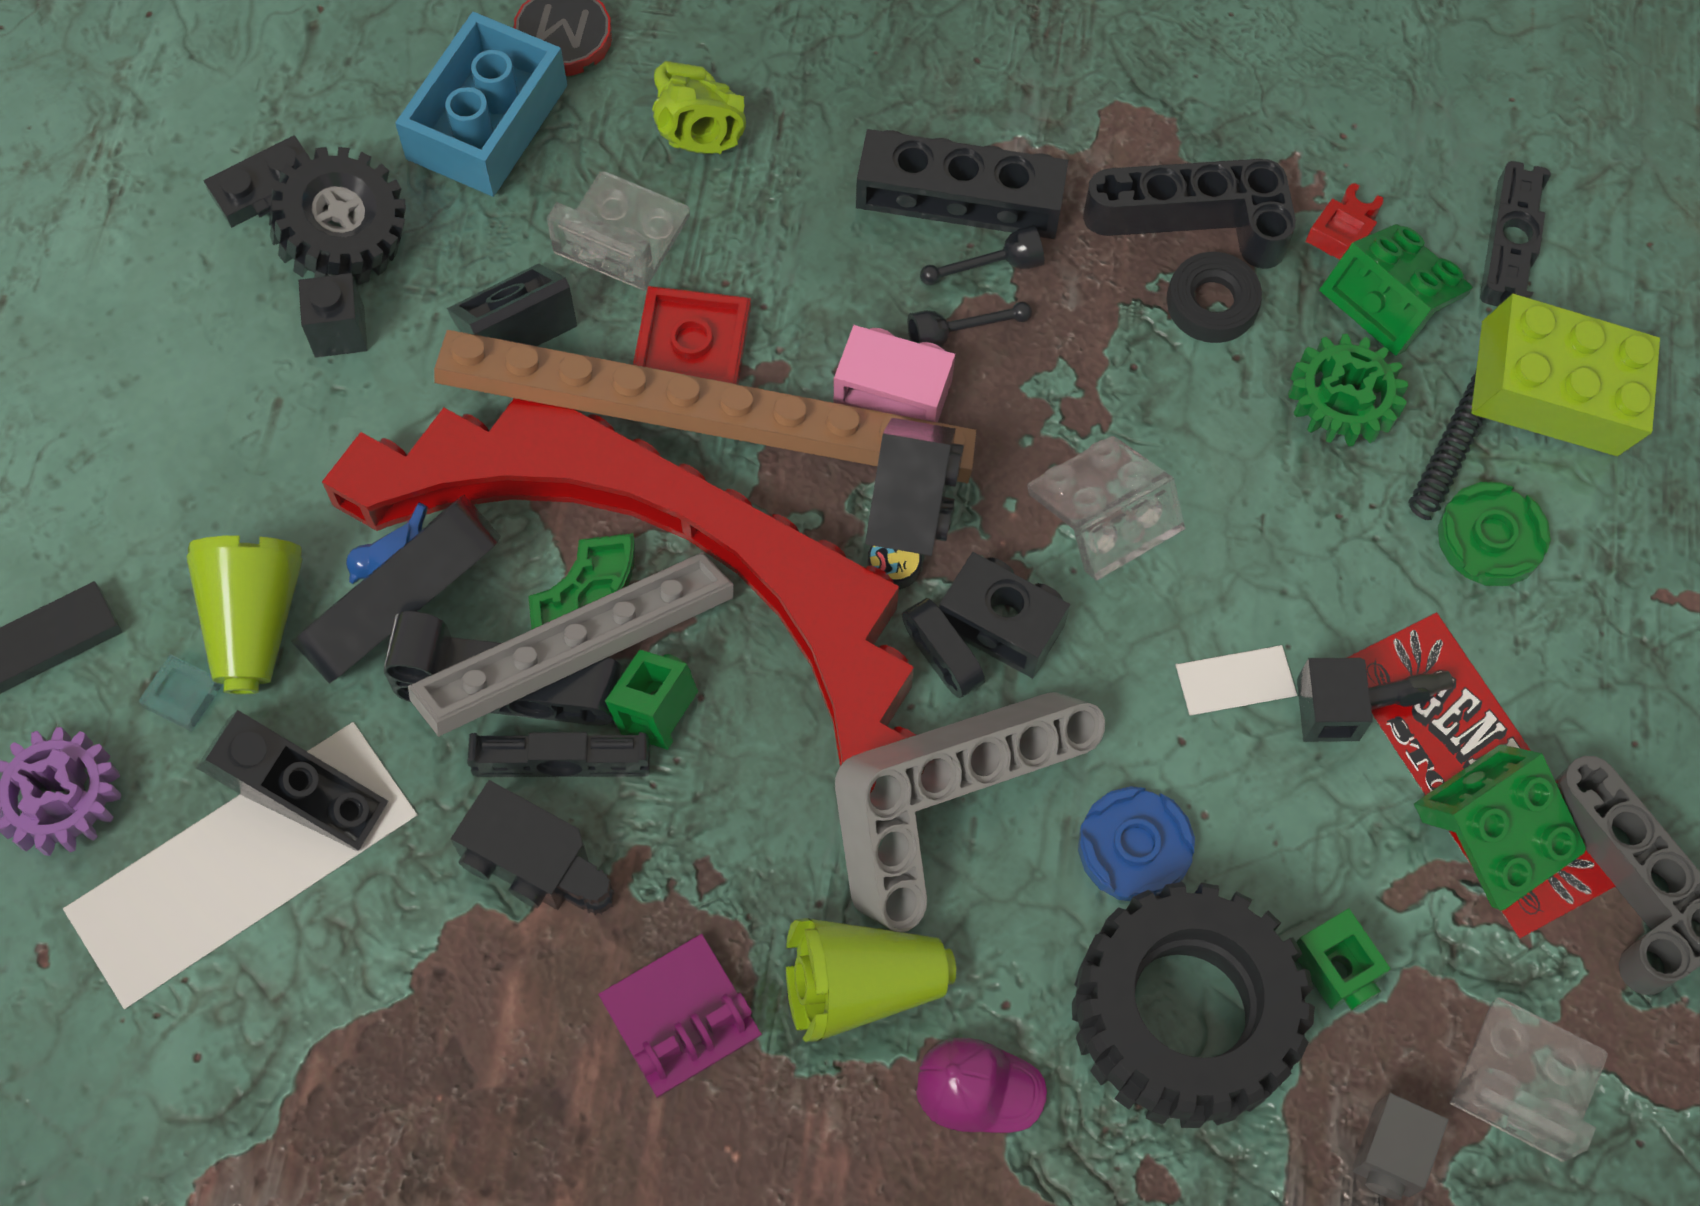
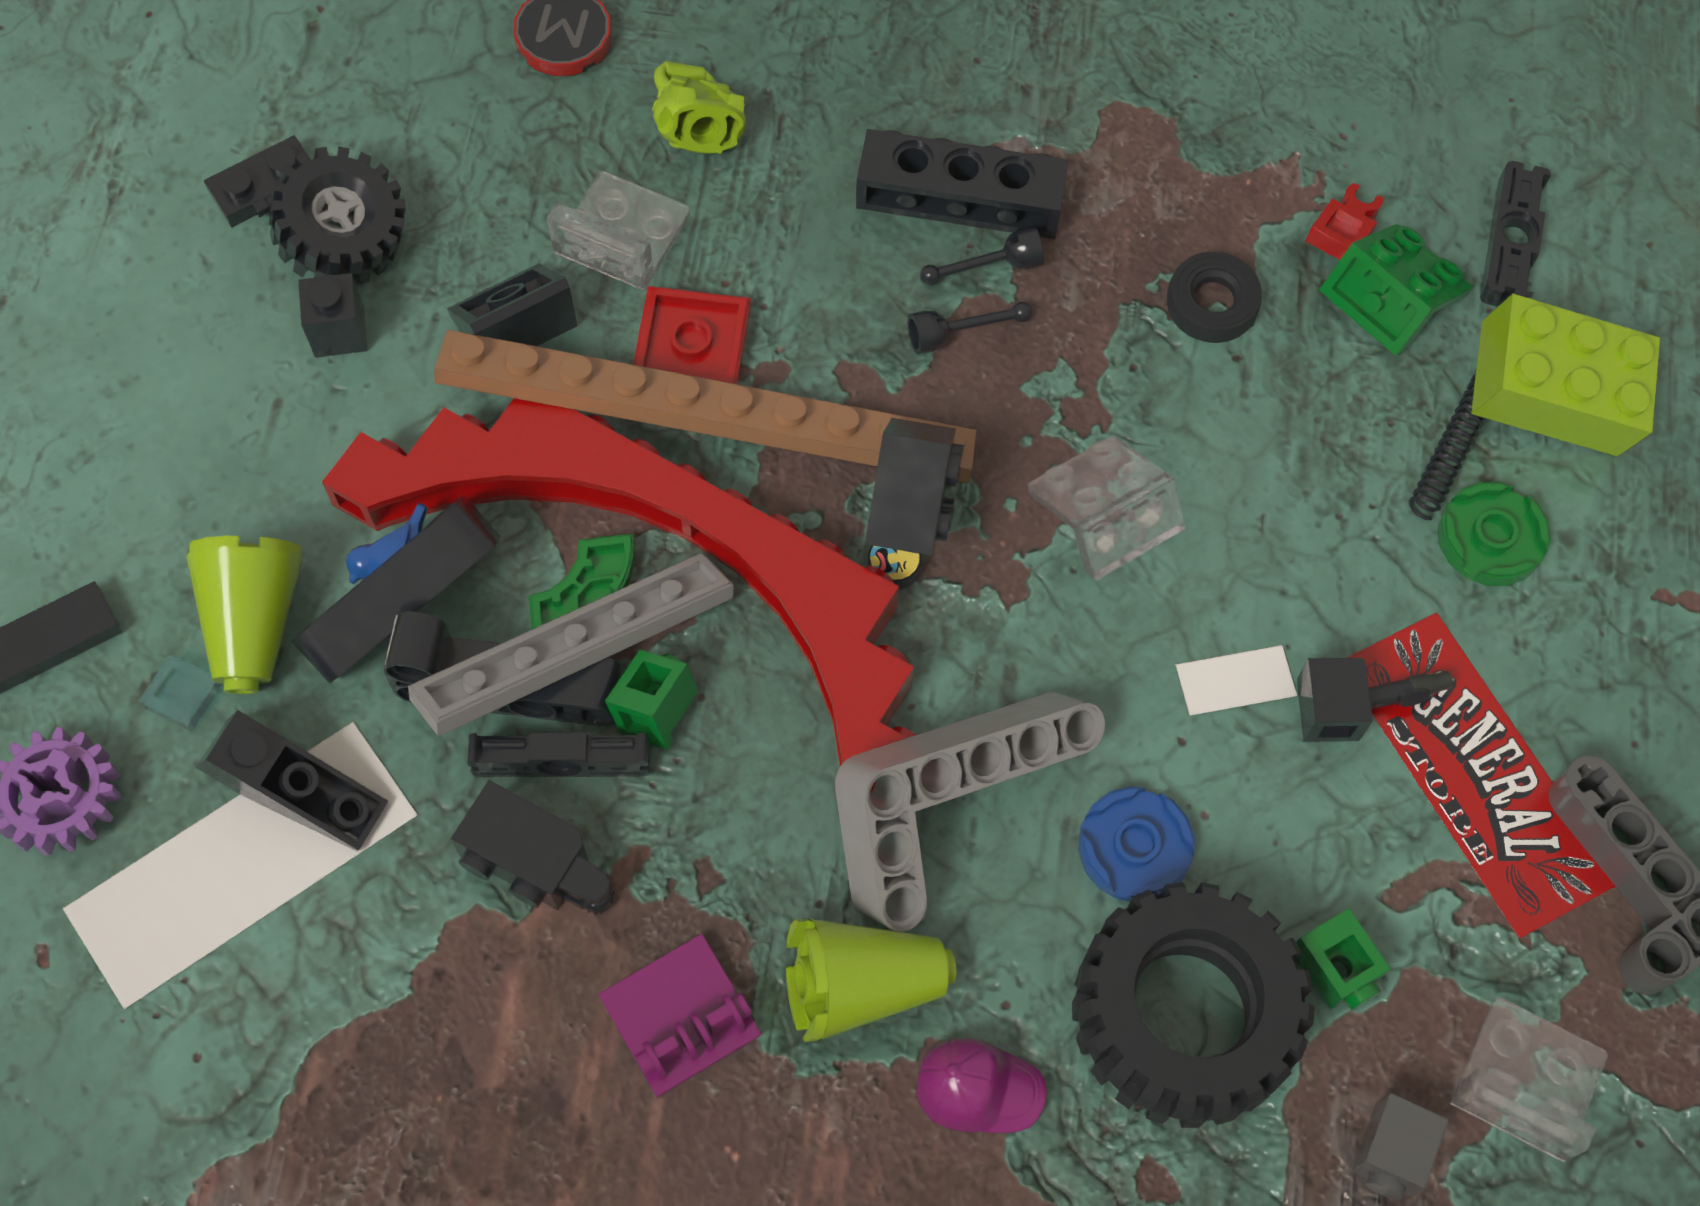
(482, 103): dark azure brick -> none
(893, 374): bright pink piece -> none
(943, 648): black beam -> none
(1015, 640): black brick -> none
(1126, 203): black beam -> none
(1348, 390): green gear -> none
(1506, 821): green bracket -> none

